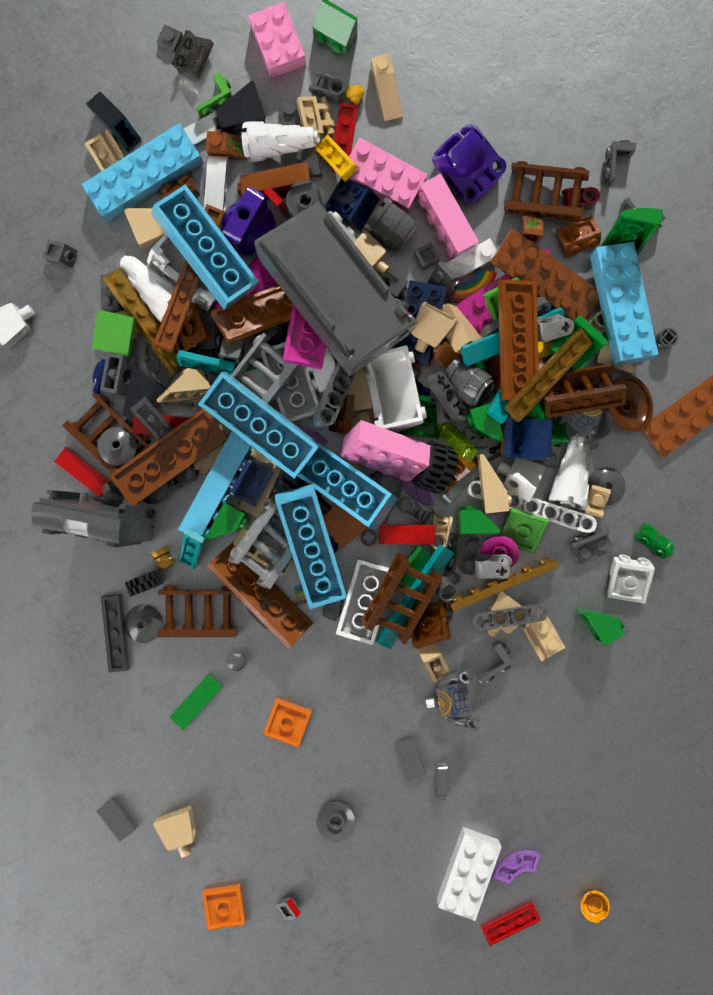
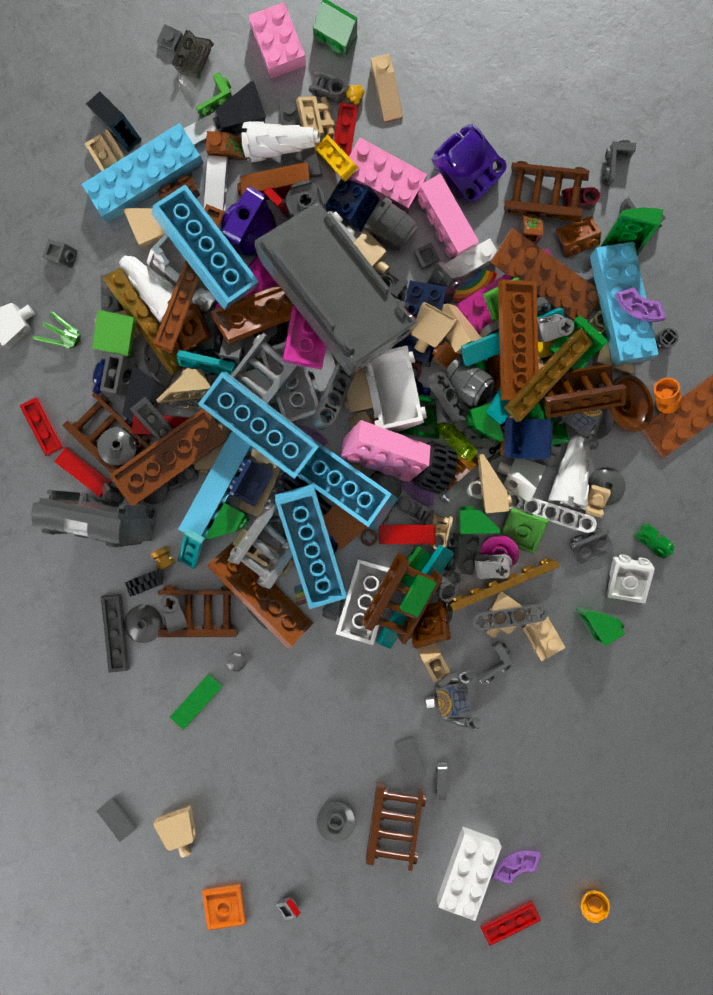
(41, 426): none -> red tile
(70, 337): none -> bright green plant
(174, 616): none -> dark grey piece
(287, 722): orange tile -> none
(343, 421): reddish brown plate -> none
(376, 832): none -> reddish brown fence
(417, 595): none -> green tile
(640, 307): none -> medium lavender tile
(667, 395): none -> orange wheel

